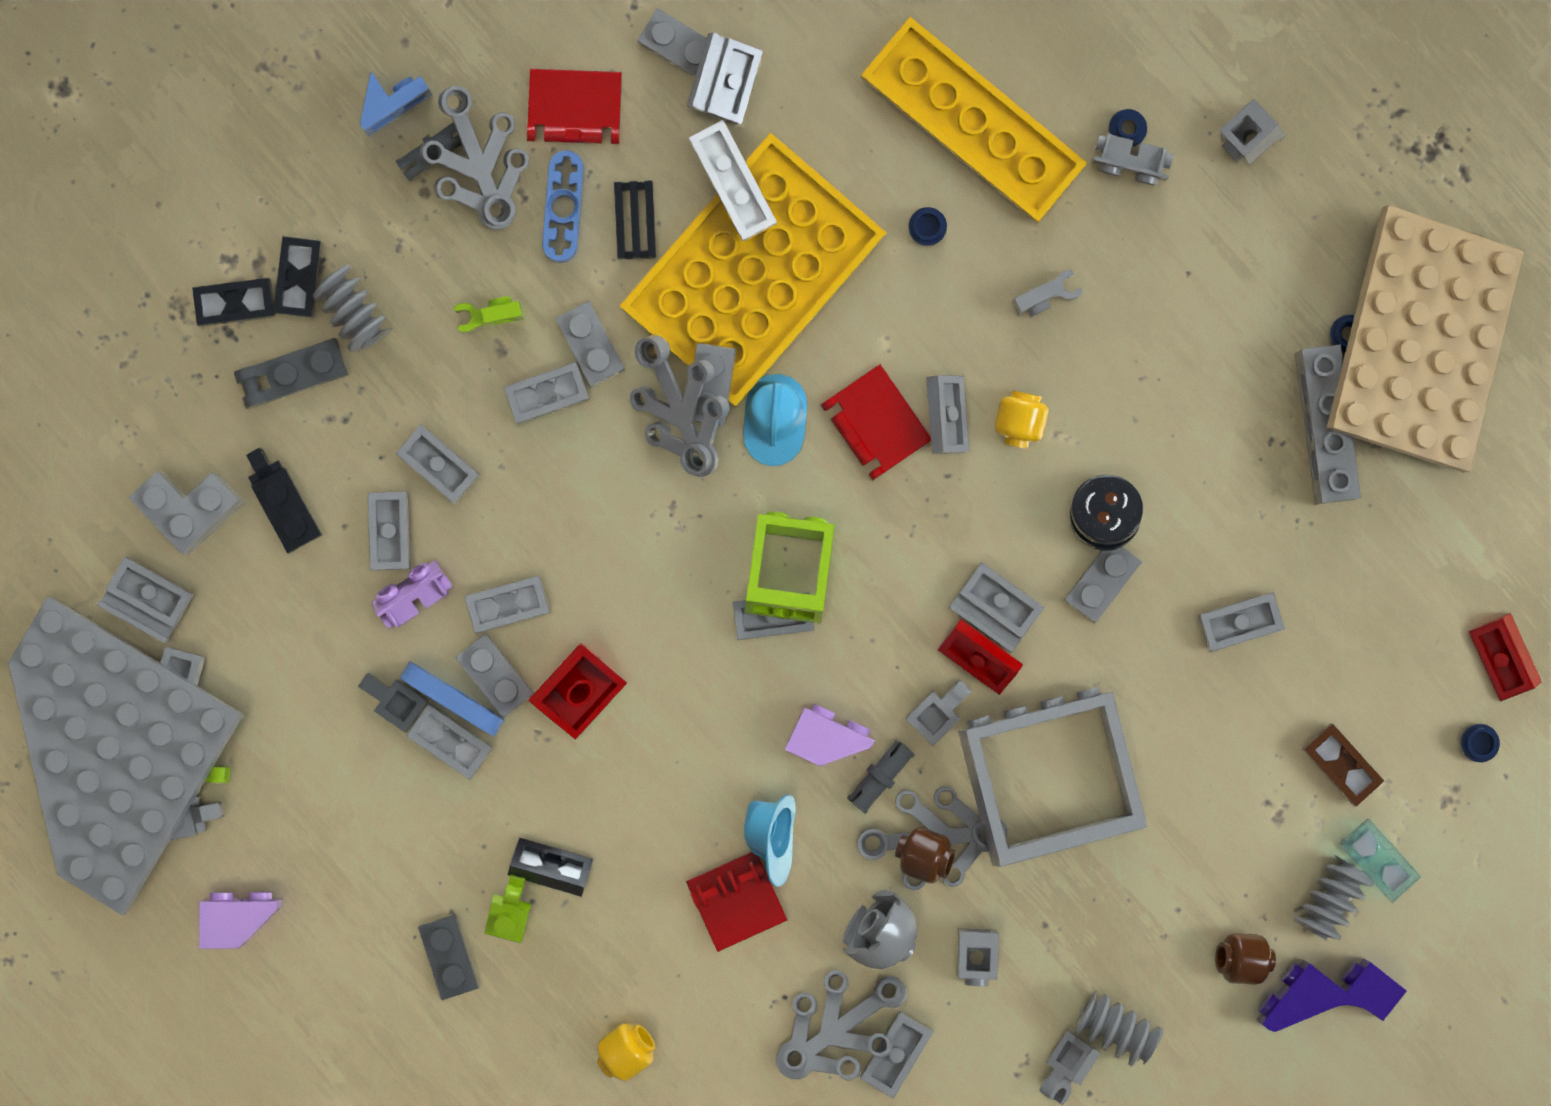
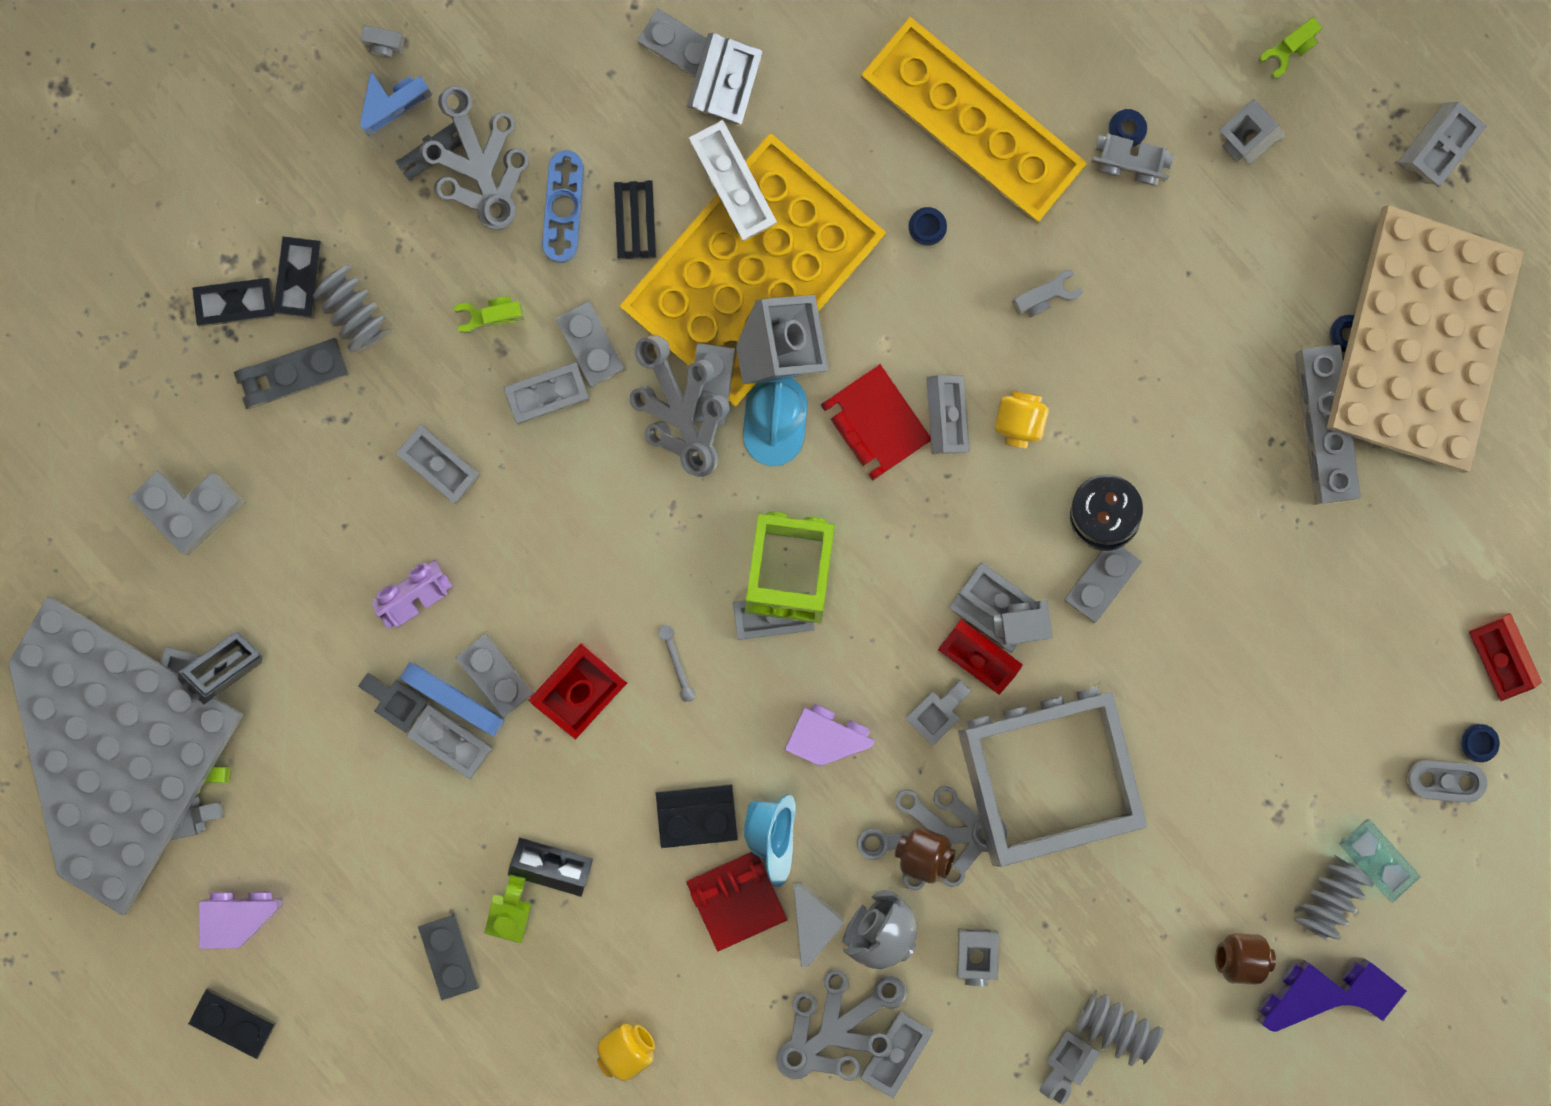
(145, 599): light grey plate -> none
(198, 685): none -> black tile
(232, 1023): none -> black piece
(282, 502): black hinge -> none
(382, 41): none -> light grey plate
(388, 531): light grey plate -> none
(507, 604): light grey piece -> none
(574, 105): red piece -> none
(666, 633): none -> light grey hinge
(696, 816): none -> black plate
(781, 340): none -> light grey slope
(815, 922): none -> light grey slope
(880, 776): dark grey pin -> none
(1023, 624): none -> light grey brick
(1241, 622): light grey plate -> none
(1299, 41): none -> lime plate
(1343, 765): reddish brown piece -> none
(1442, 143): none -> light grey hinge
(1446, 781): none -> light grey plate

